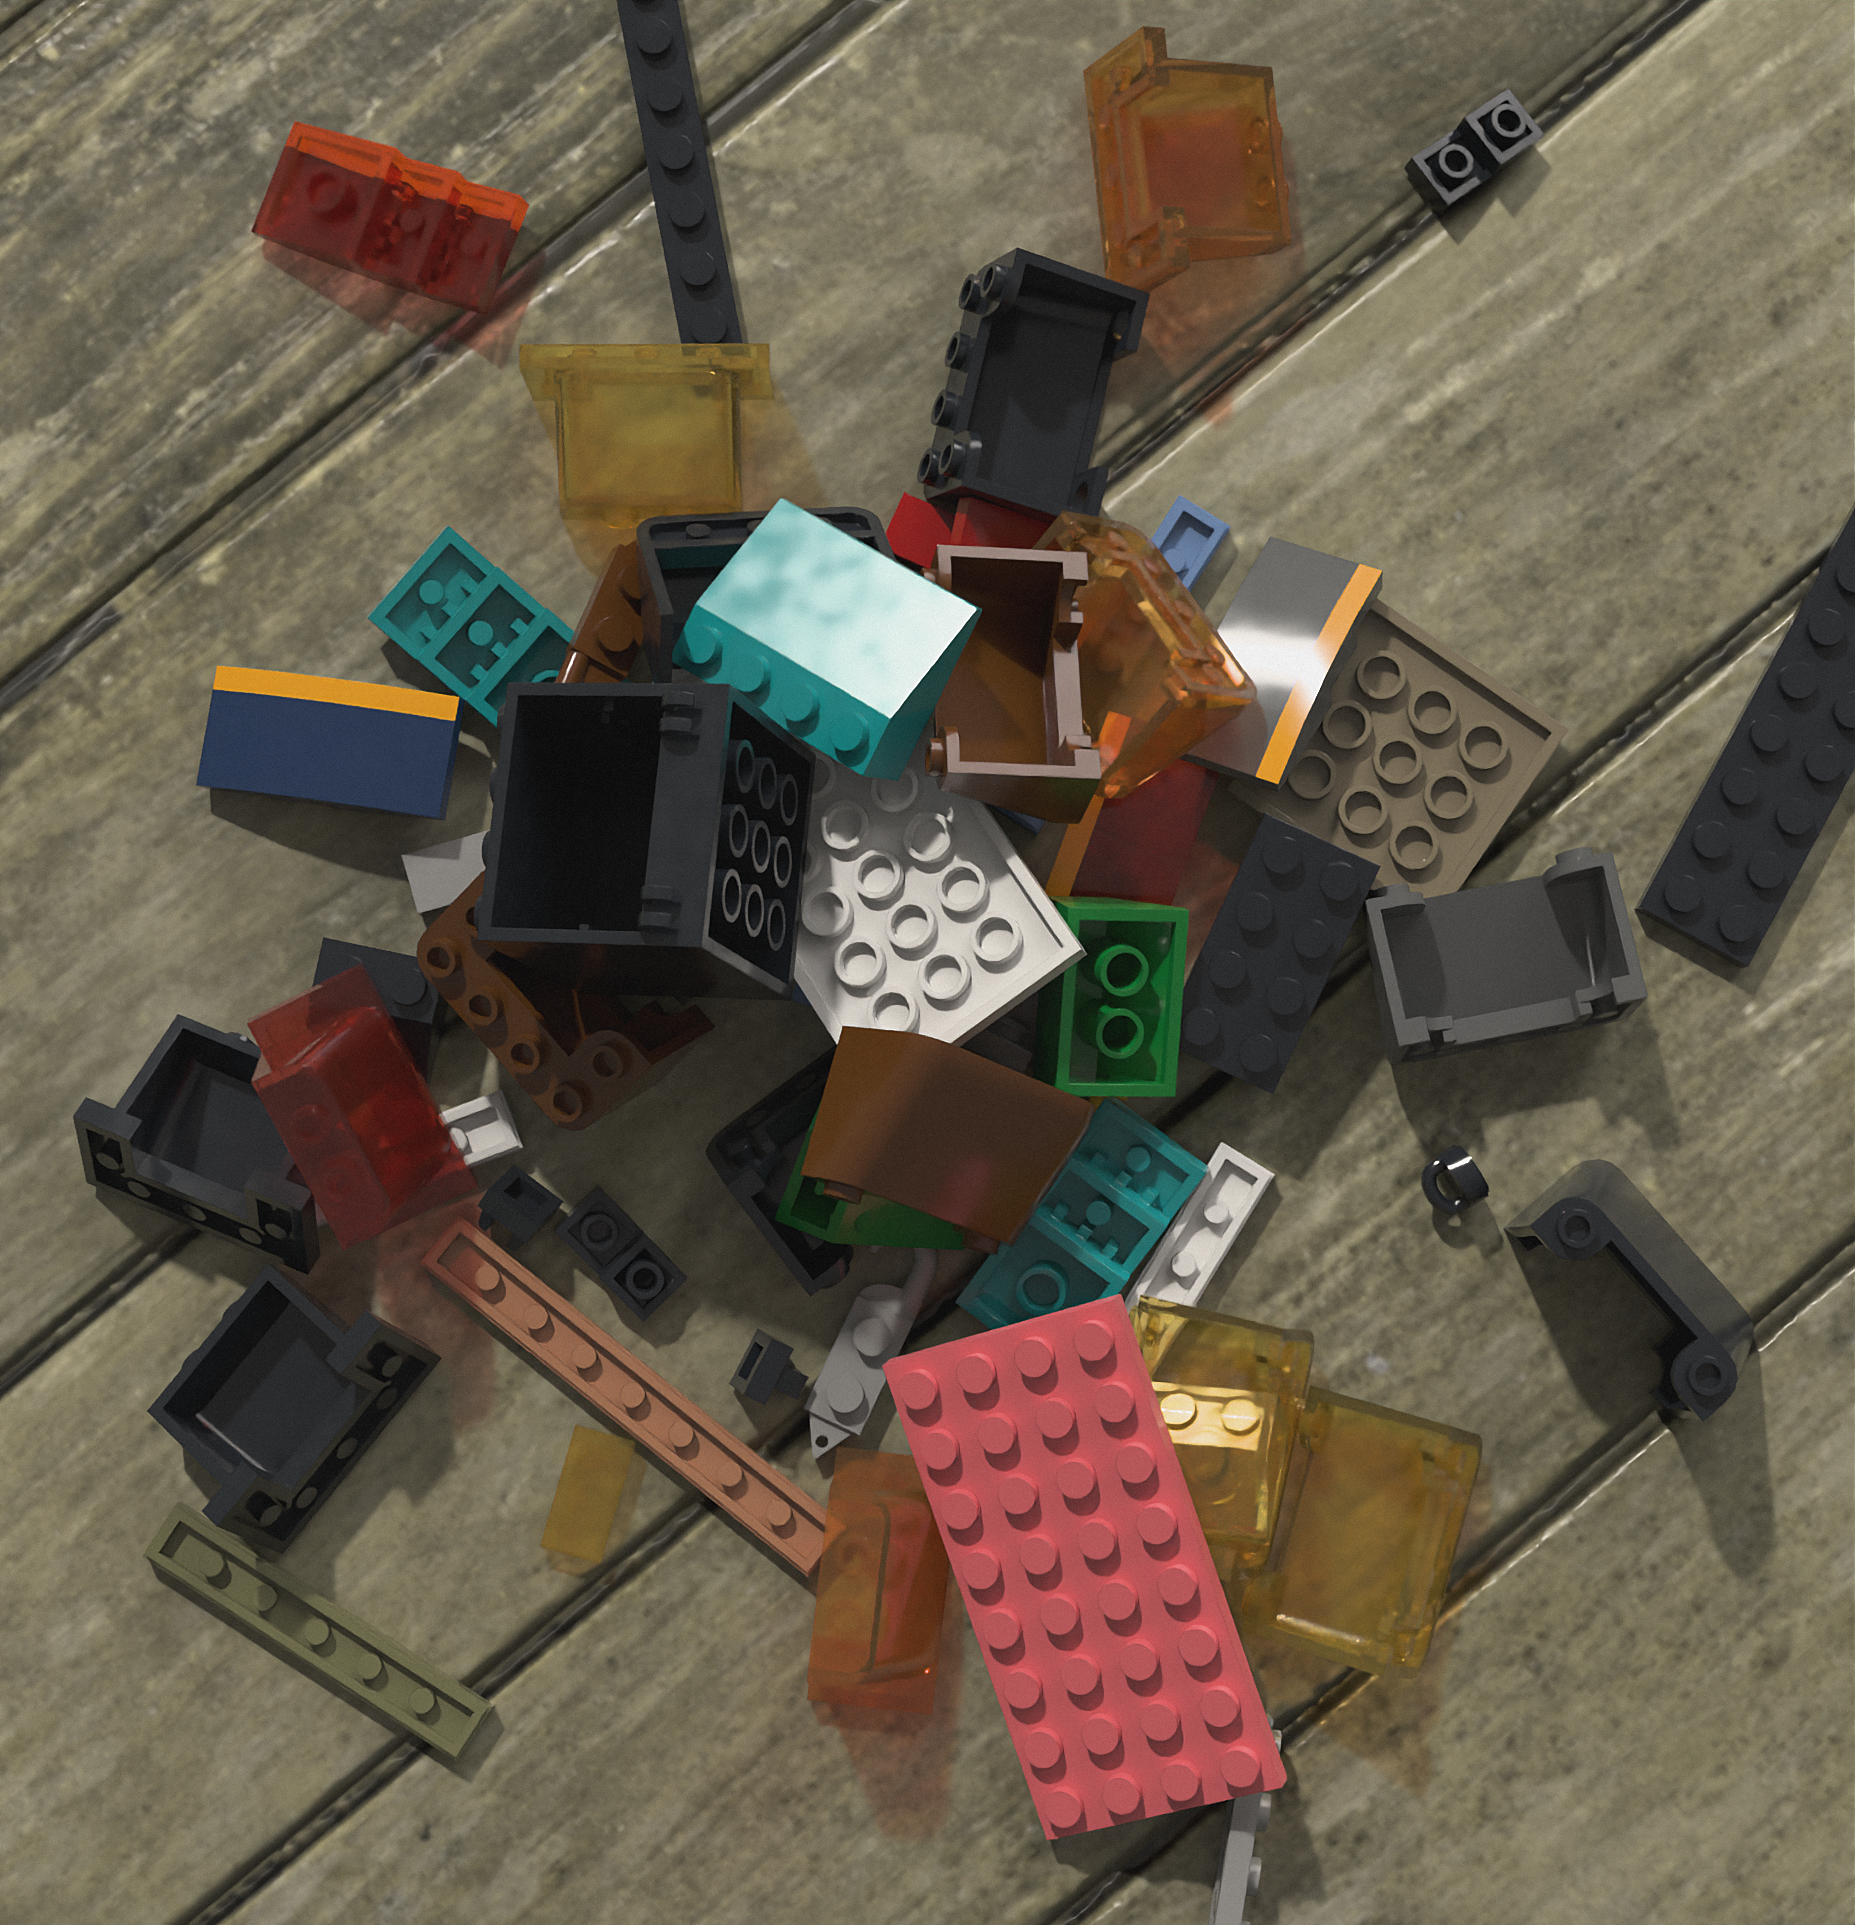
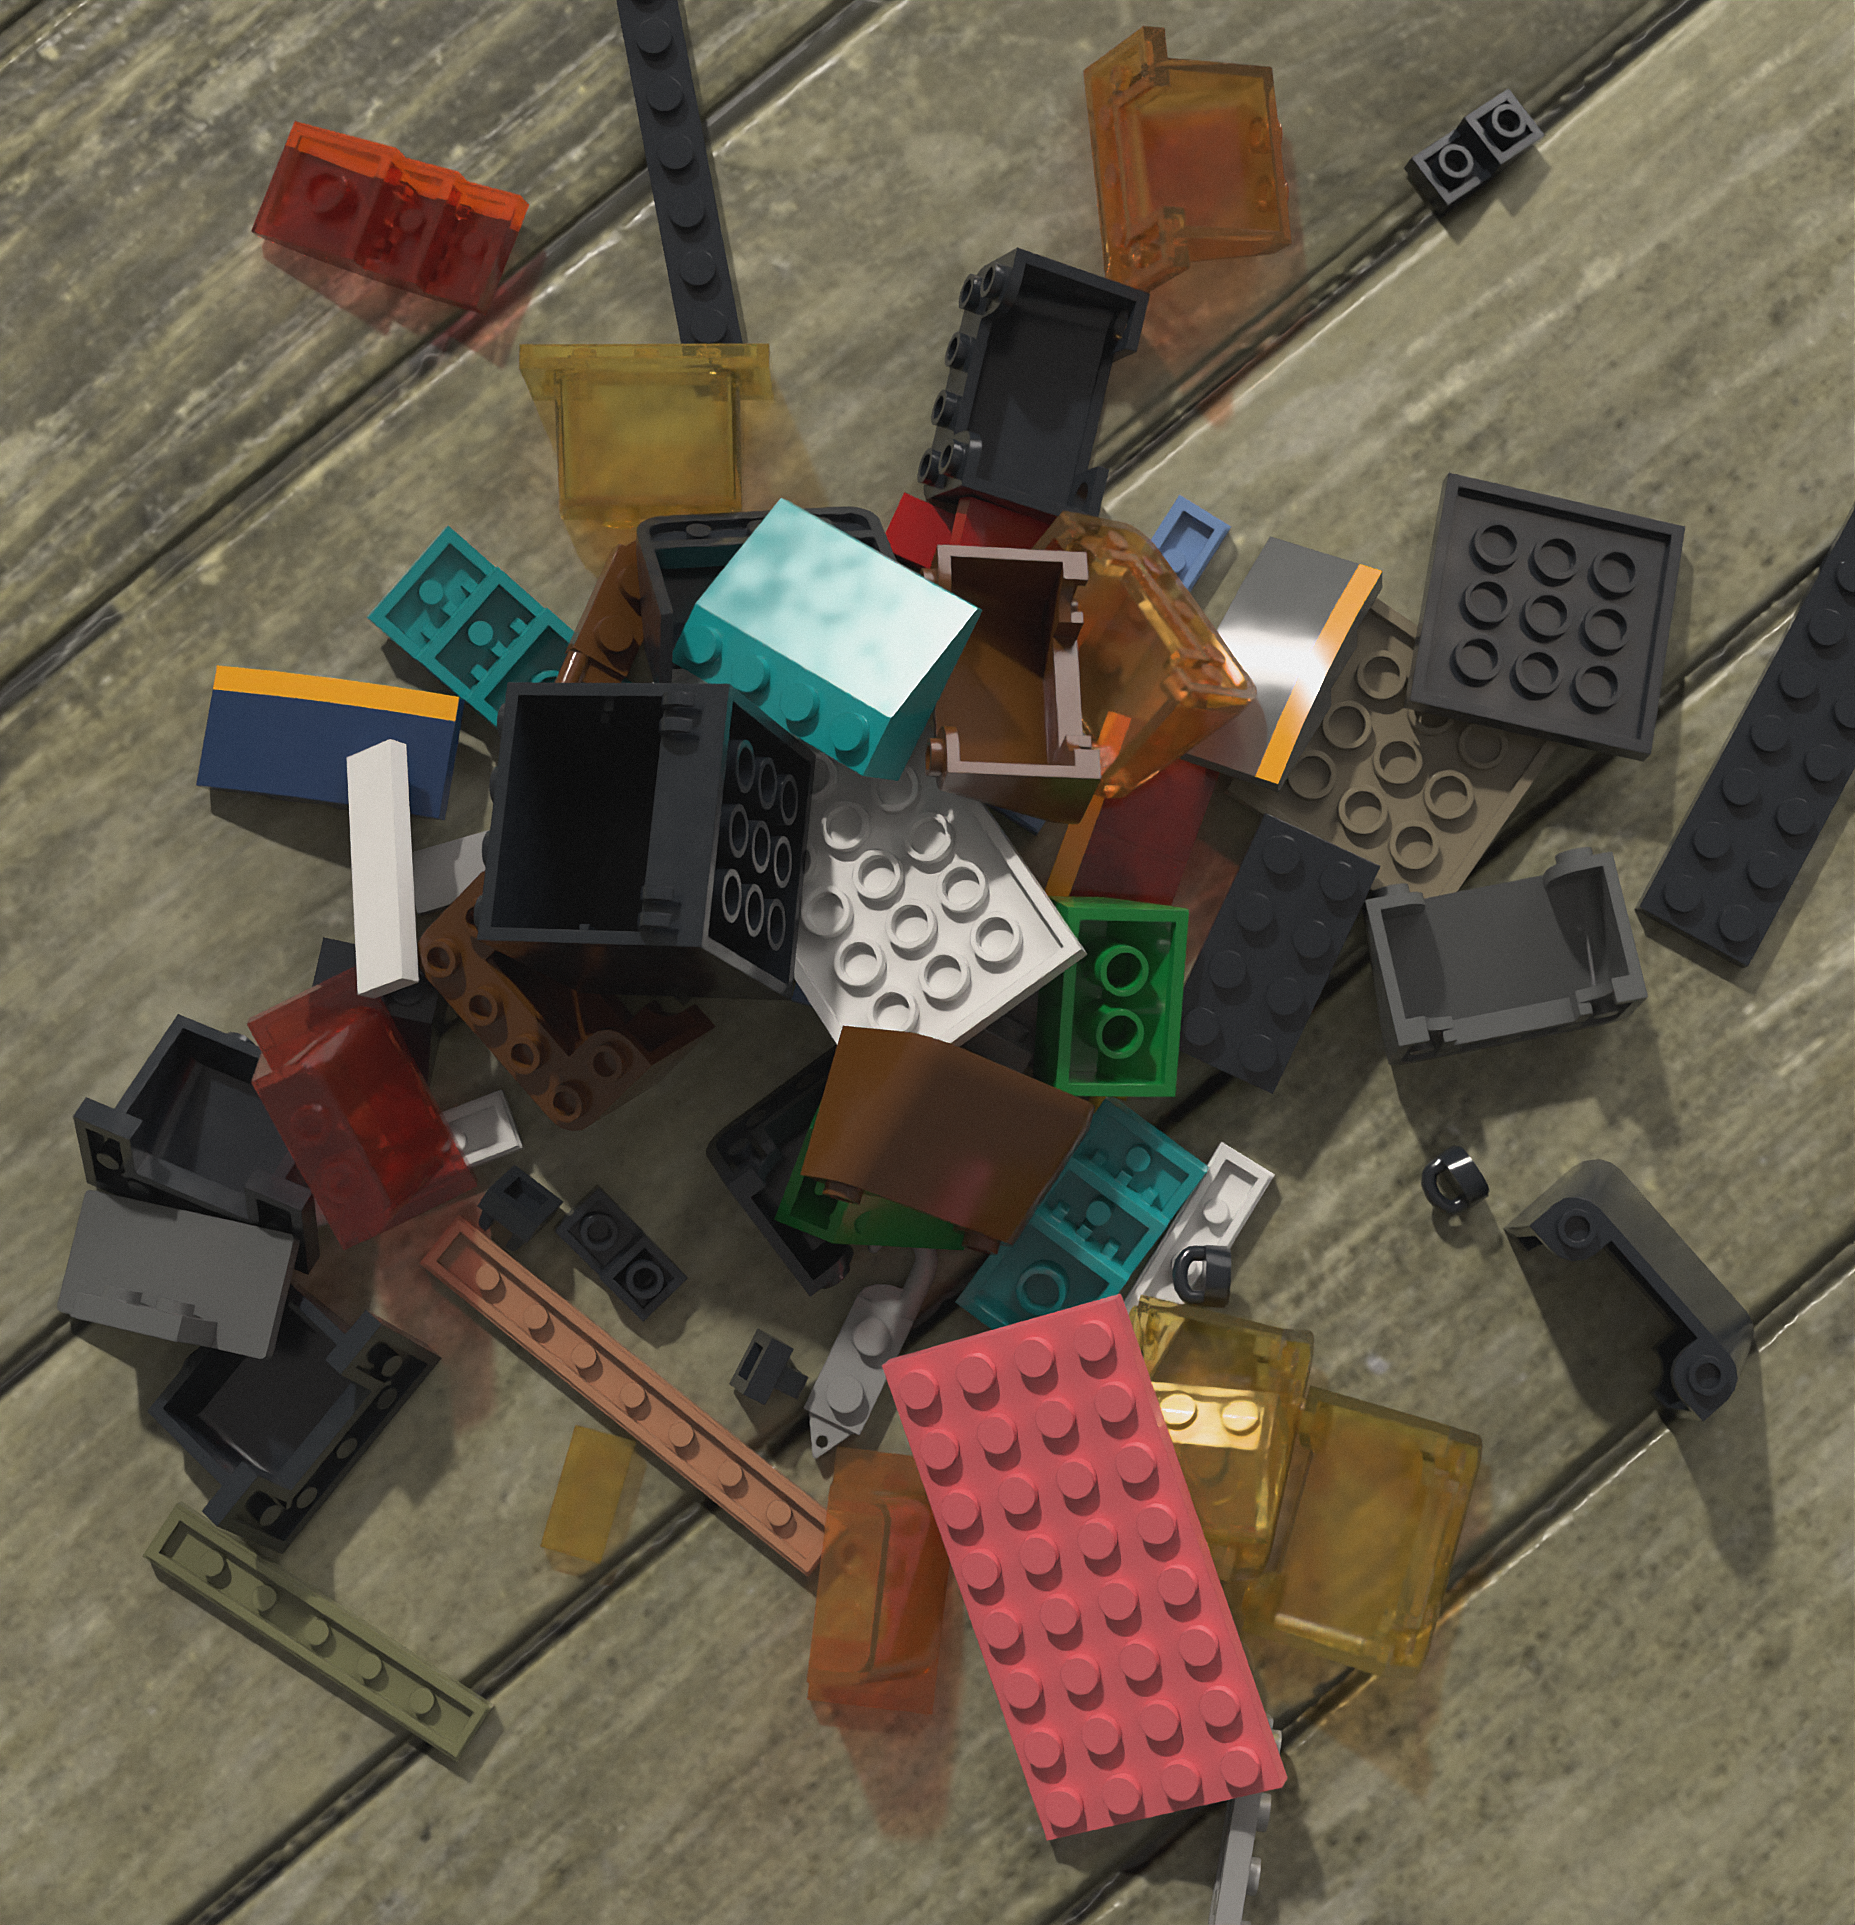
(178, 1275): none -> dark grey bracket
(382, 869): none -> white tile
(1214, 1275): none -> black tile
(1545, 617): none -> black plate

